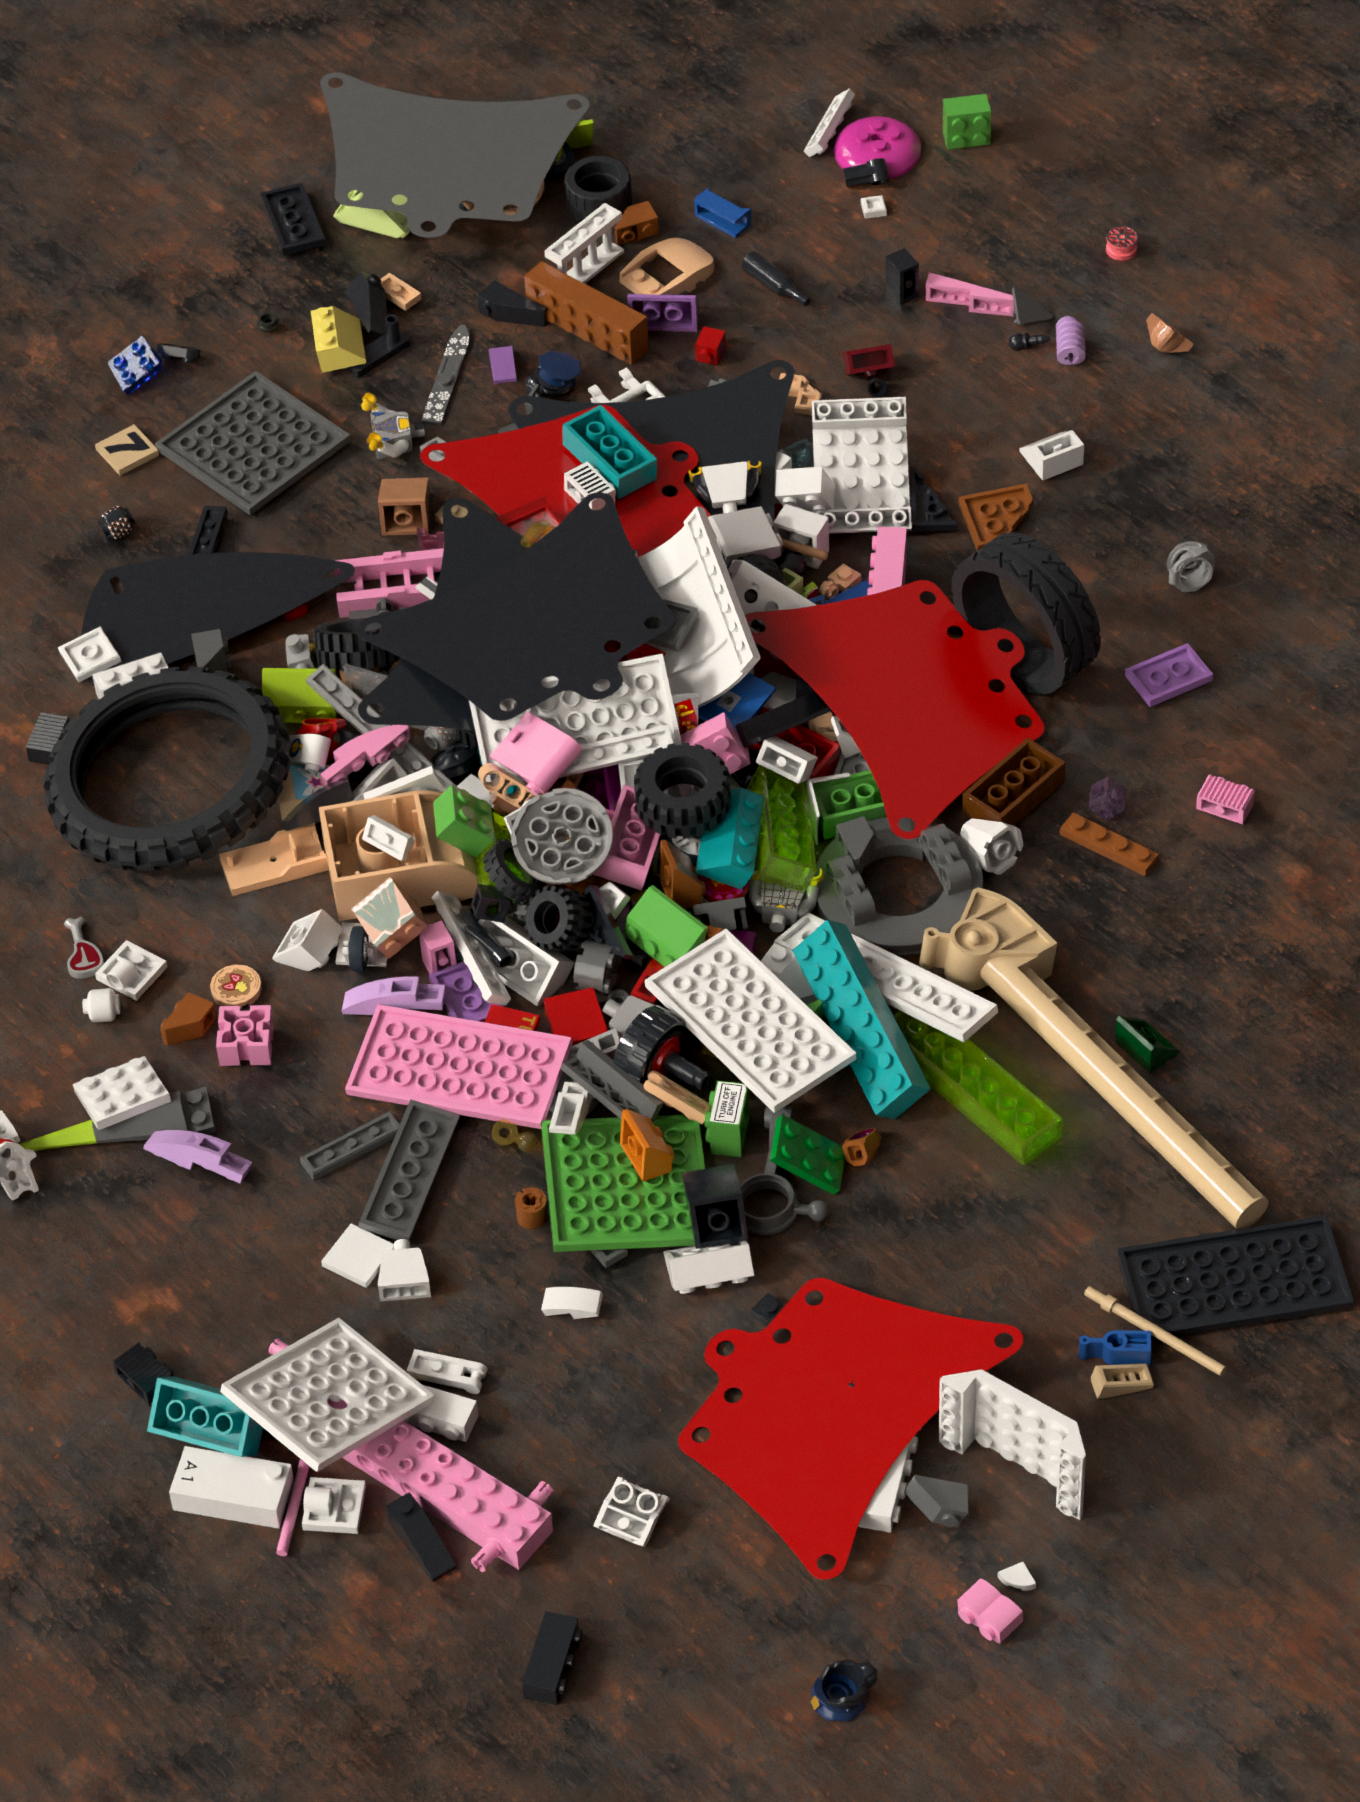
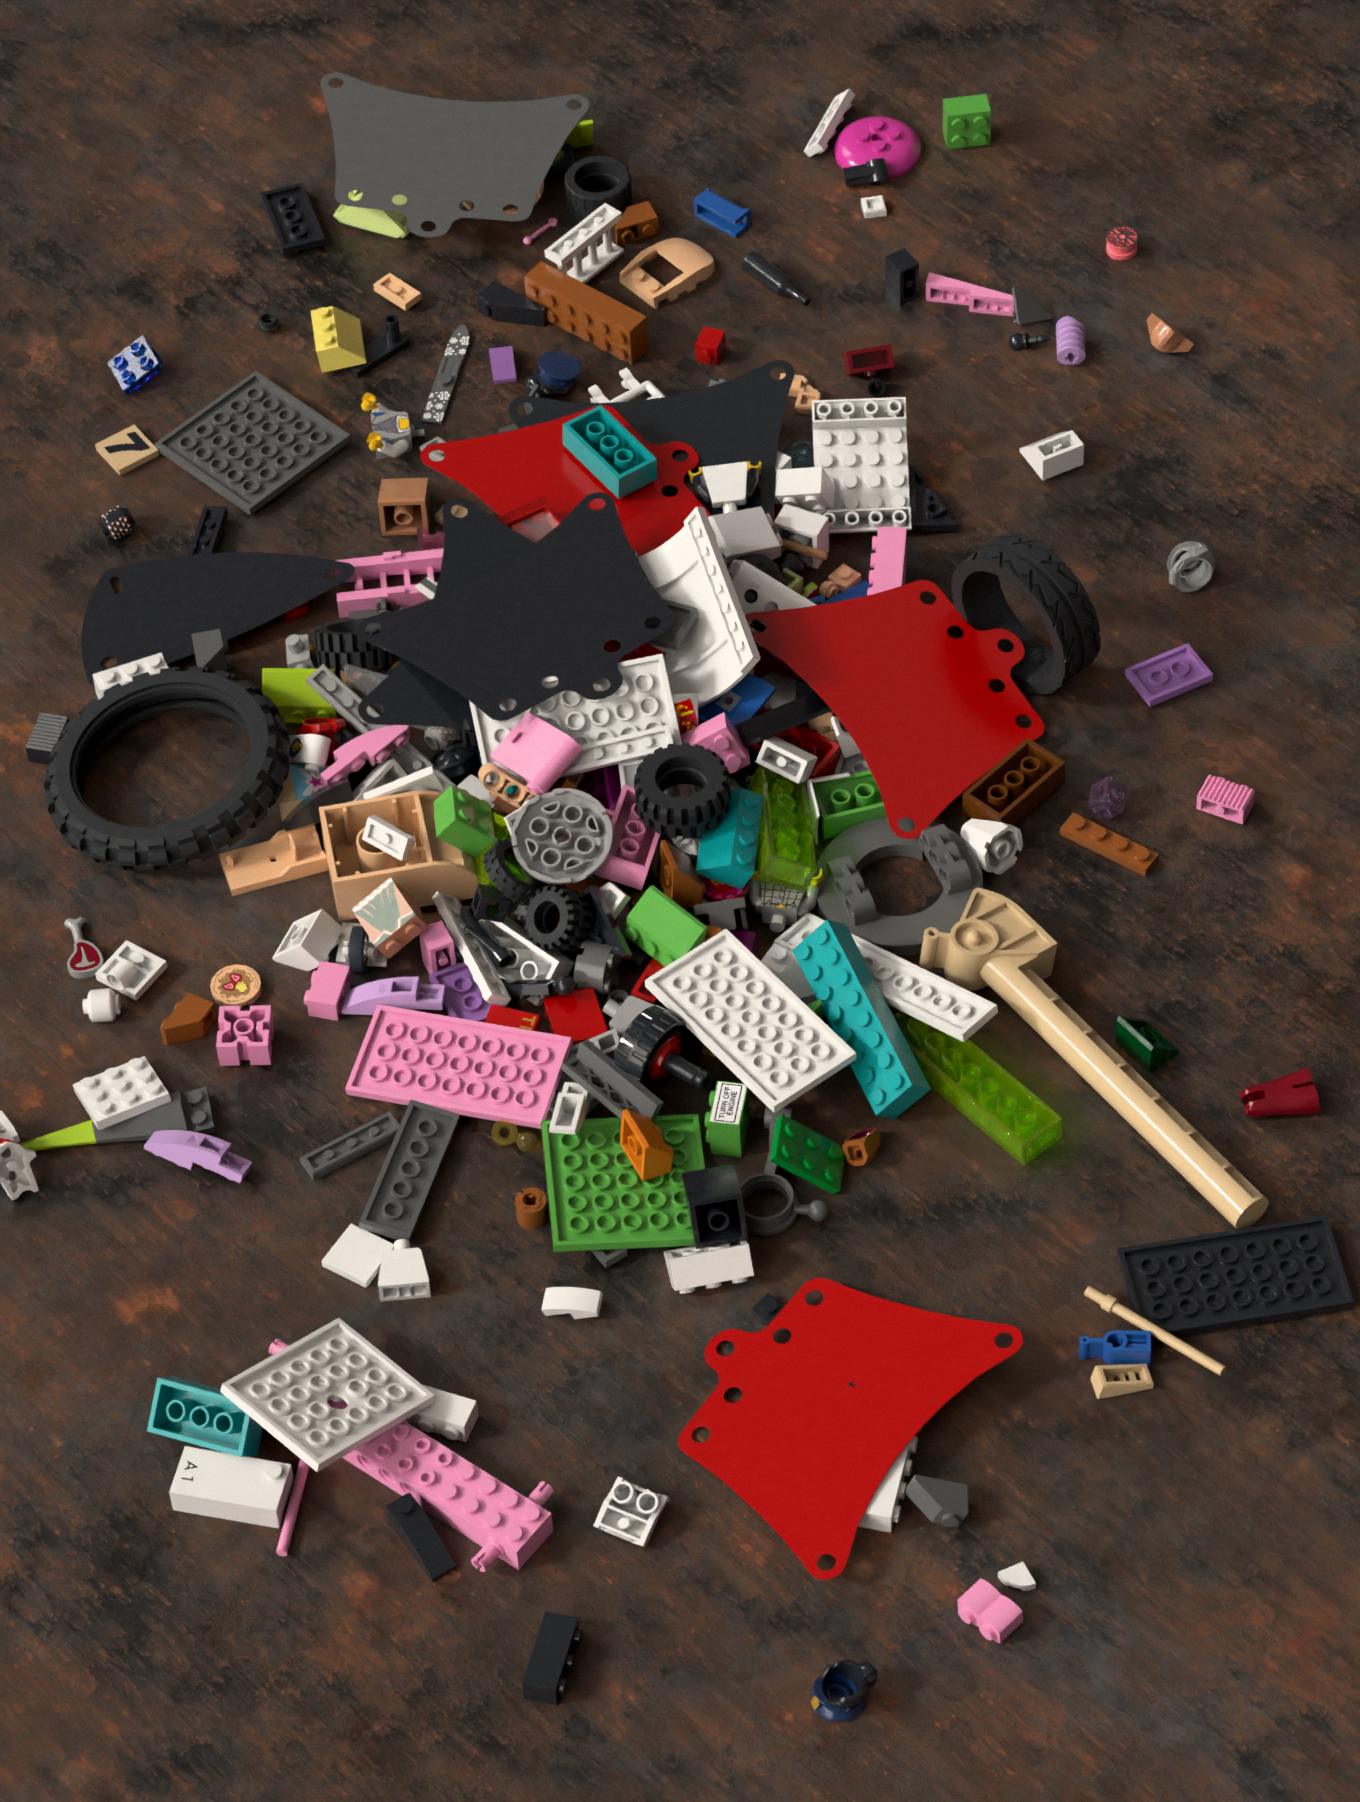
(89, 654): white tile -> none
(140, 1371): black brick -> none
(168, 351): black plate -> none
(328, 990): none -> bright pink brick
(333, 1505): white plate -> none
(369, 301): black slope -> none
(447, 1370): white plate -> none
(528, 239): none -> bright pink hinge
(536, 531): clear yellow arm -> none
(541, 987): none -> black plate
(585, 481): white brick -> none
(667, 311): medium lavender slope -> none
(677, 1096): light nougat hinge -> none
(856, 840): dark grey slope -> none
(995, 512): dark orange plate -> none
(1017, 1428): white slope -> none
(1283, 1096): none -> dark red piece

